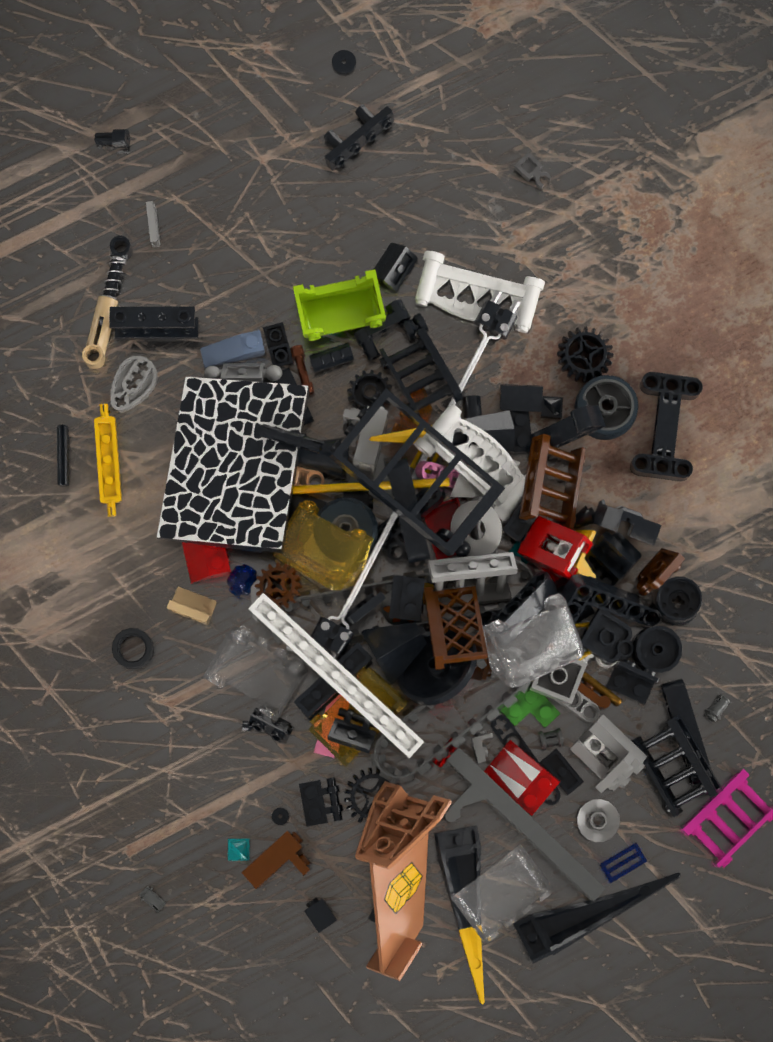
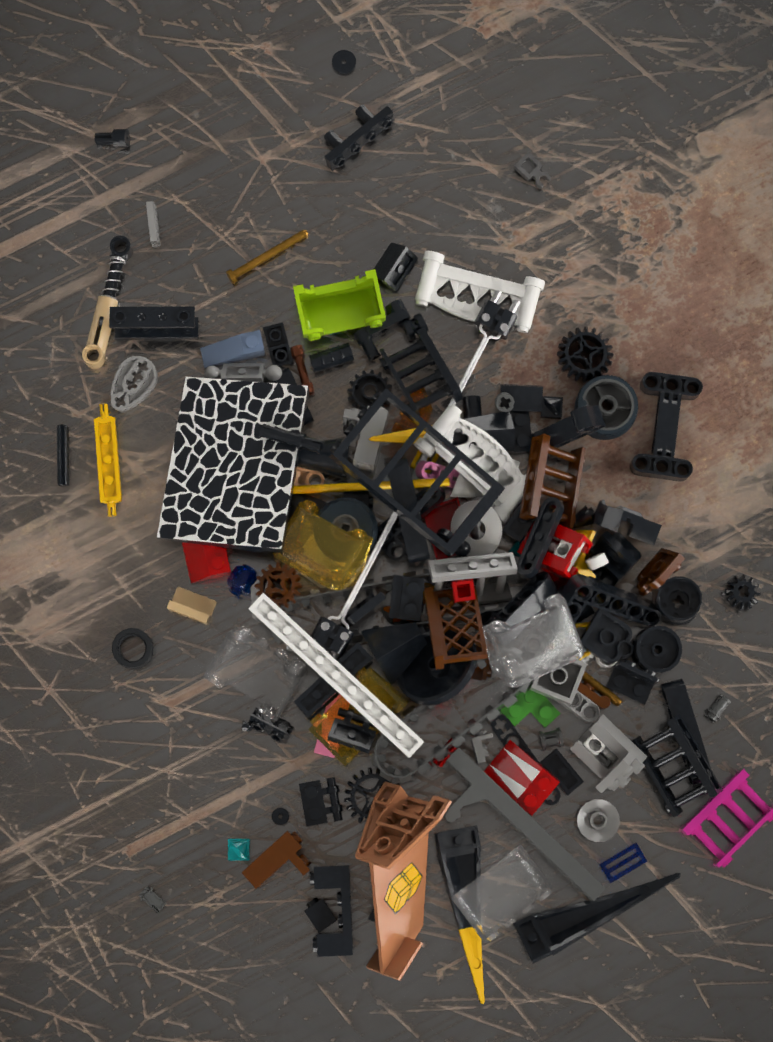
(233, 275): none -> pearl gold bar
(339, 942): none -> black plate
(463, 590): none -> red slope
(498, 400): none -> dark grey bush
(540, 537): none -> black plate
(597, 561): none -> white beam
(749, 592): none -> black gear

